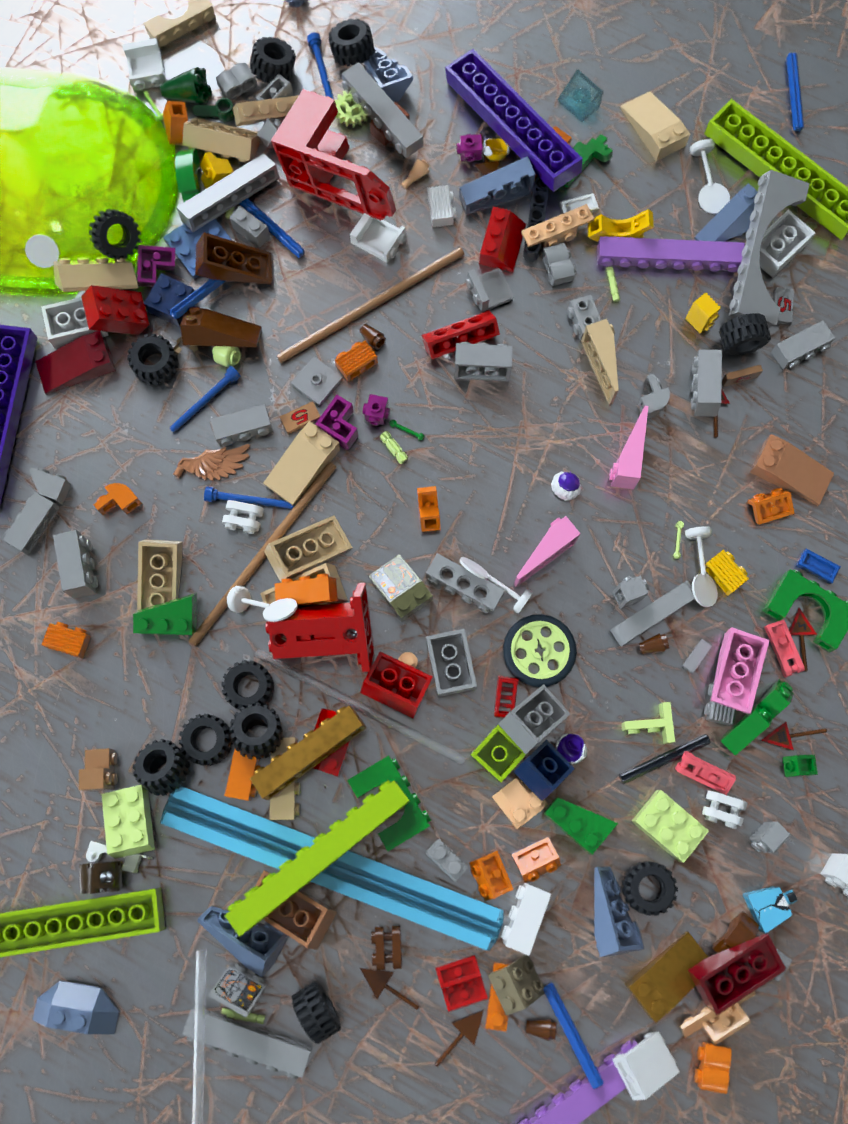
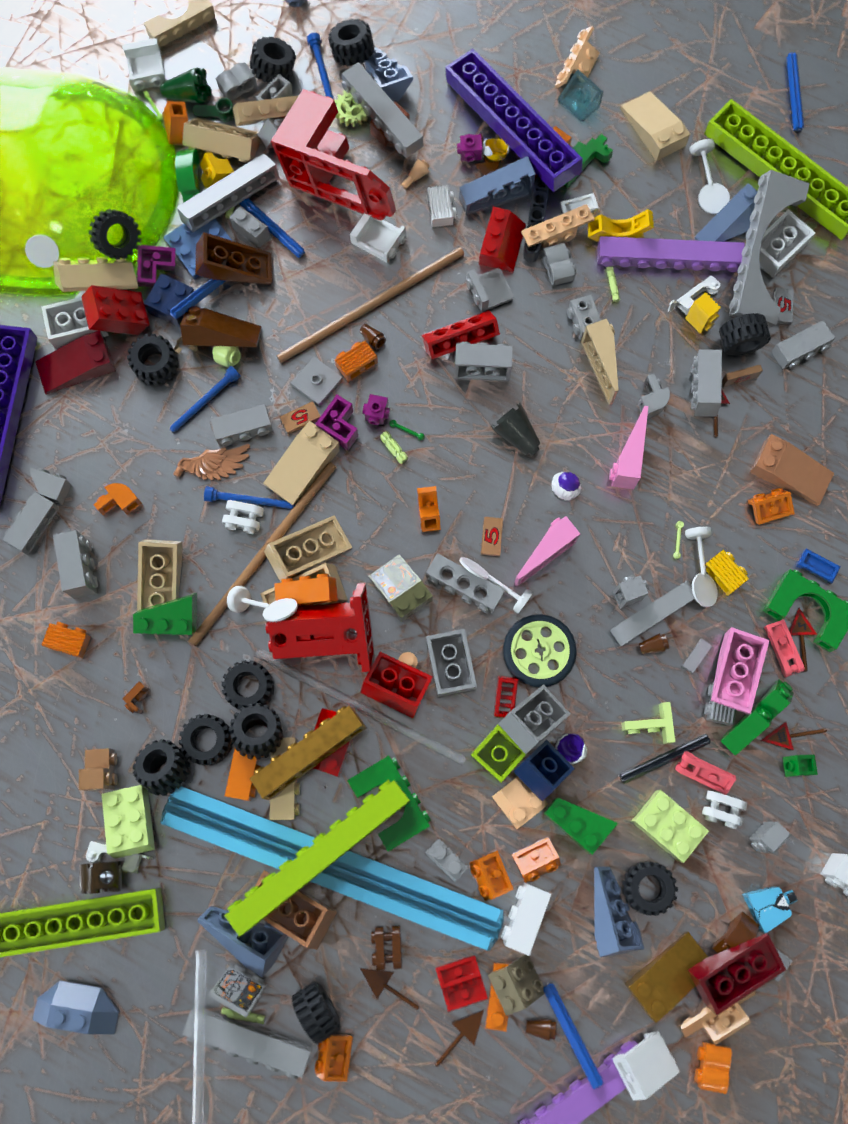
(136, 694): none -> dark orange bracket
(334, 1058): none -> orange bracket
(491, 536): none -> medium nougat tile
(518, 431): none -> pearl dark grey cone
(582, 58): none -> light nougat bracket
(685, 302): none -> white piece

